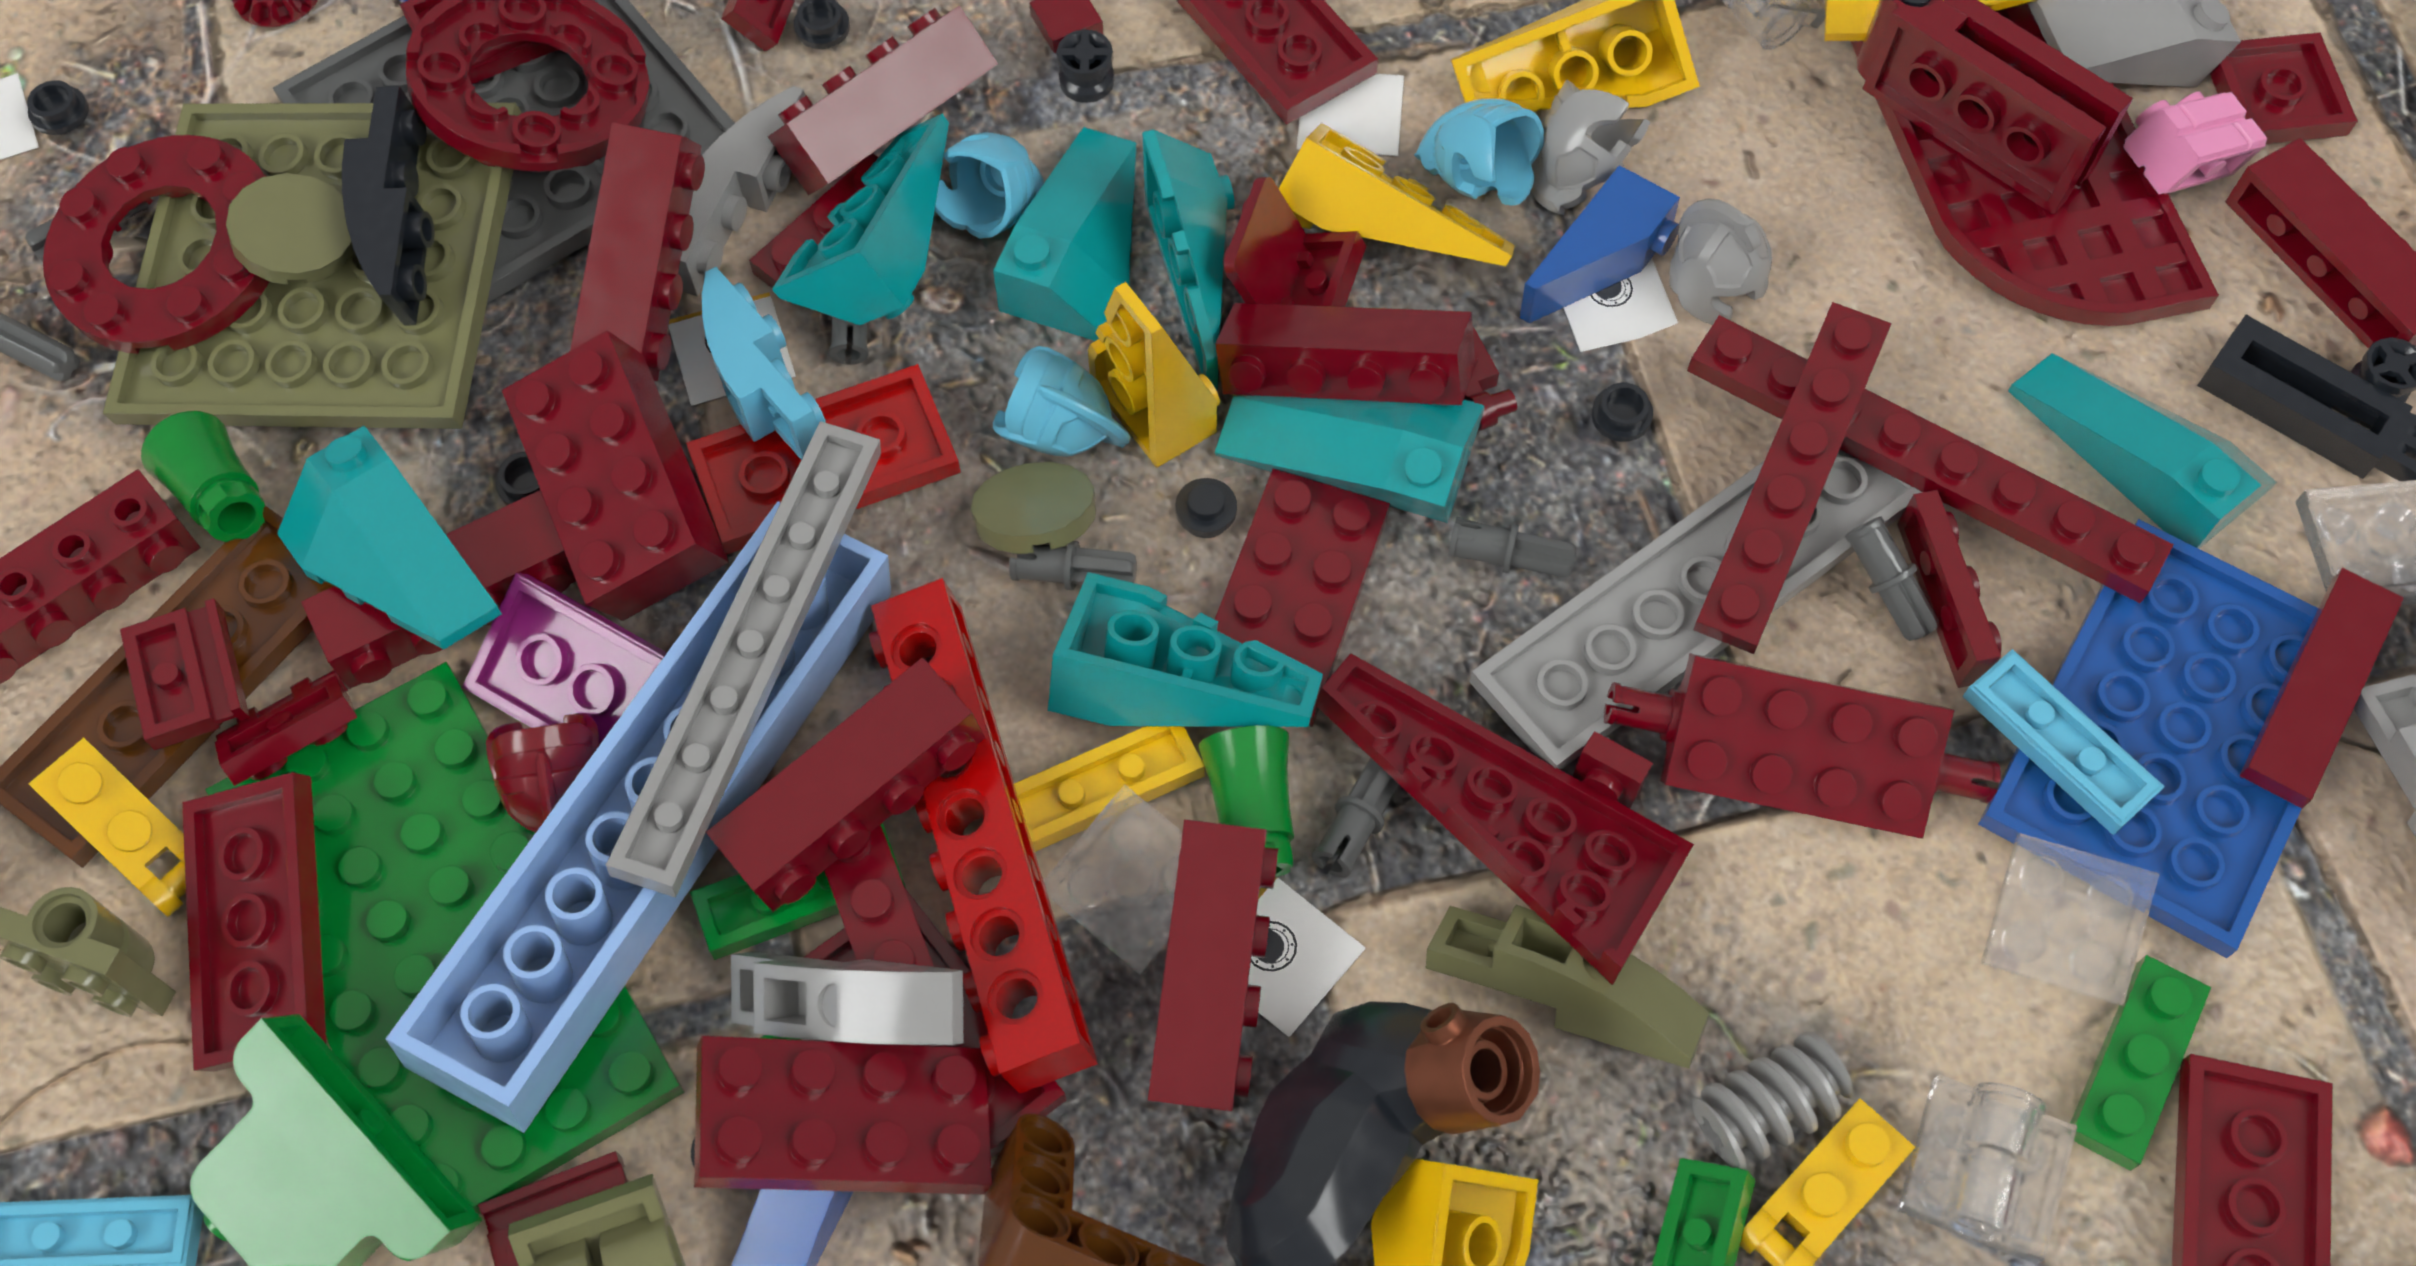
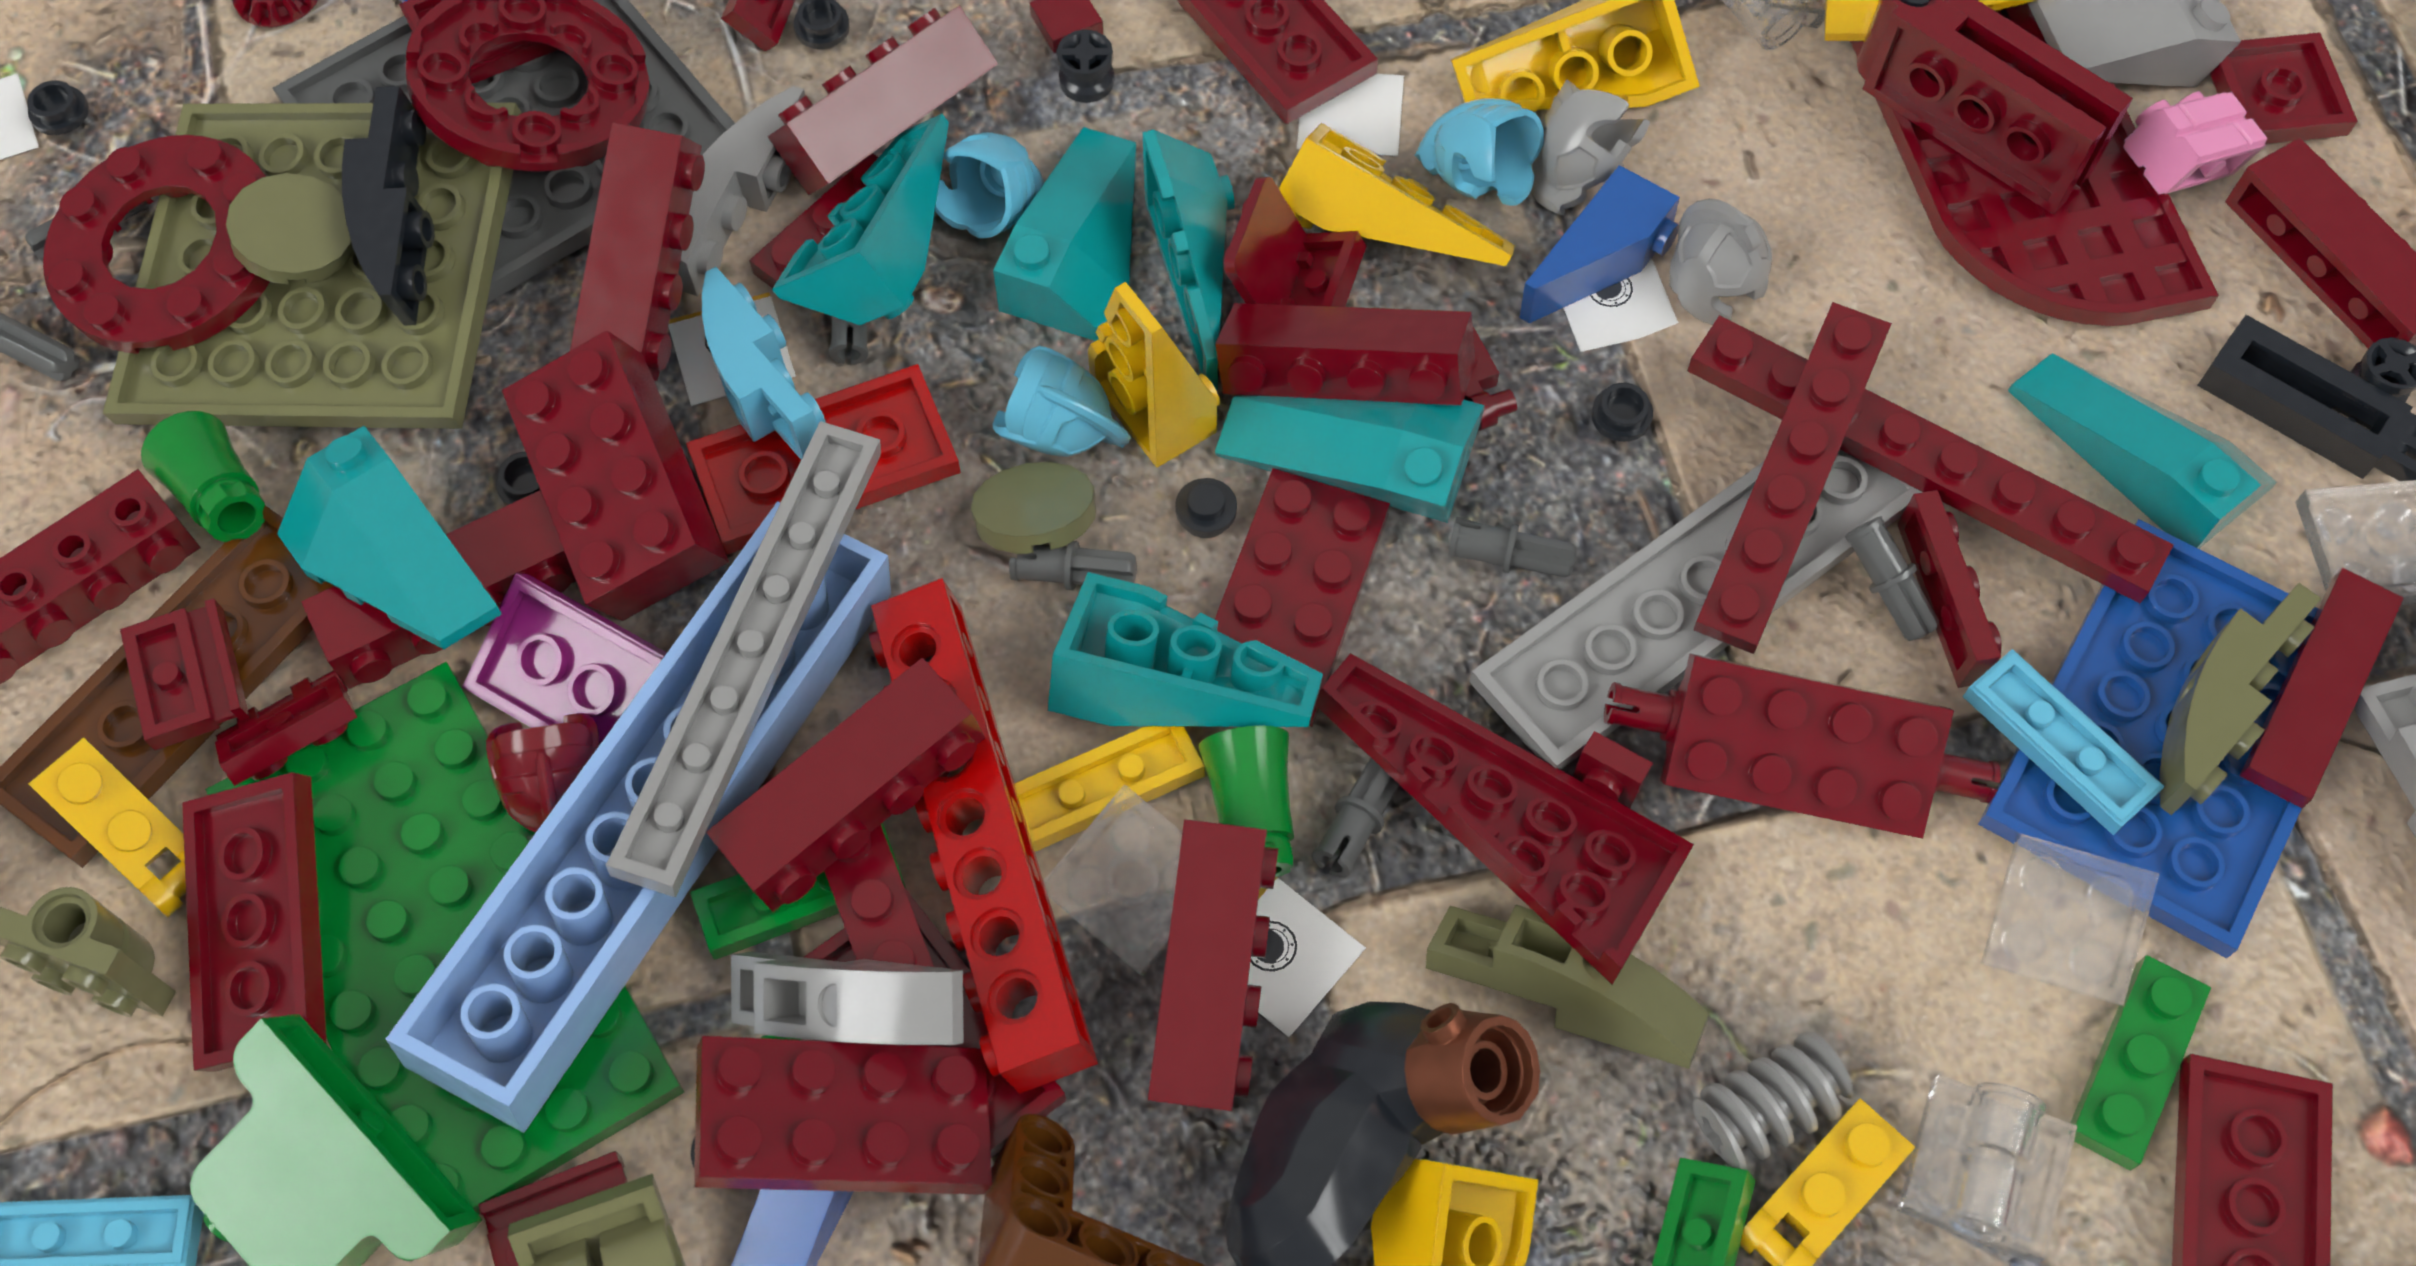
(2224, 698): none -> olive slope

